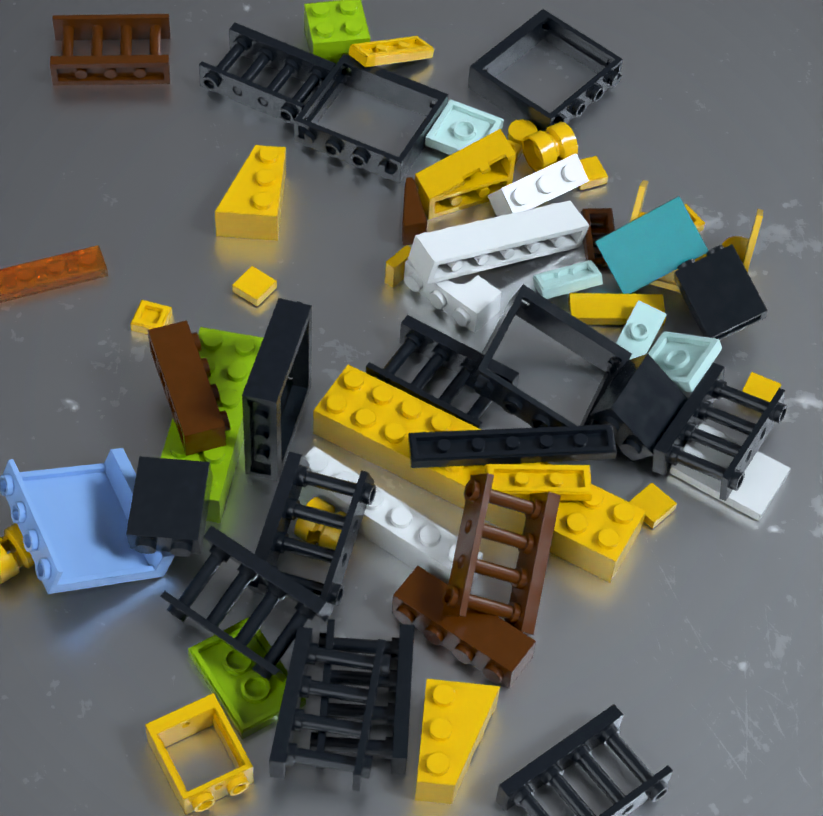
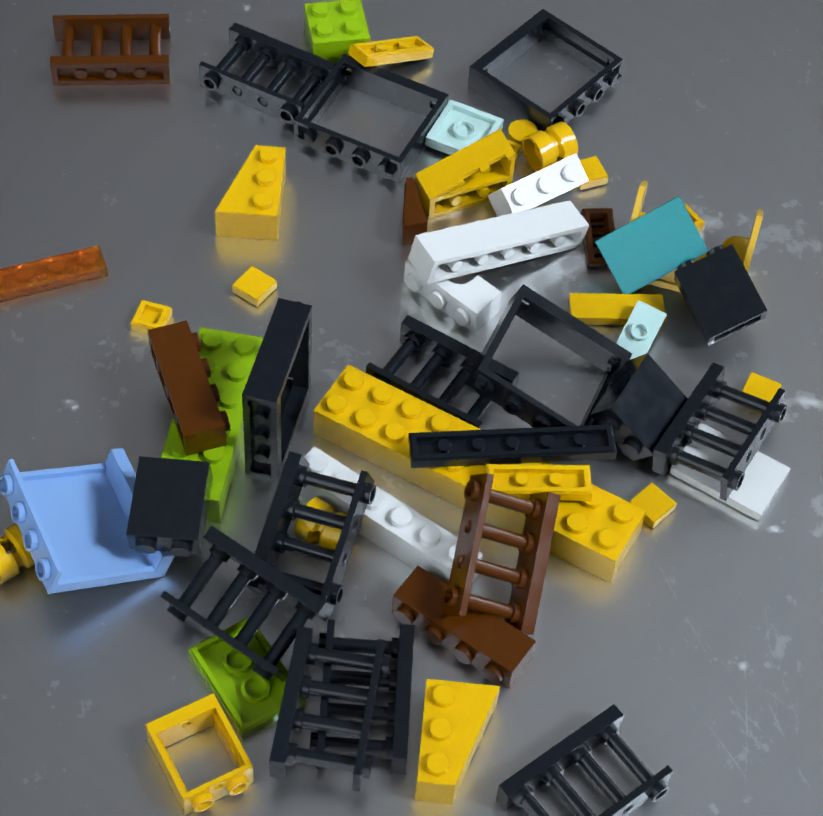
(396, 266): yellow tile -> none
(567, 279): light aqua plate -> none
(685, 357): light aqua plate -> none

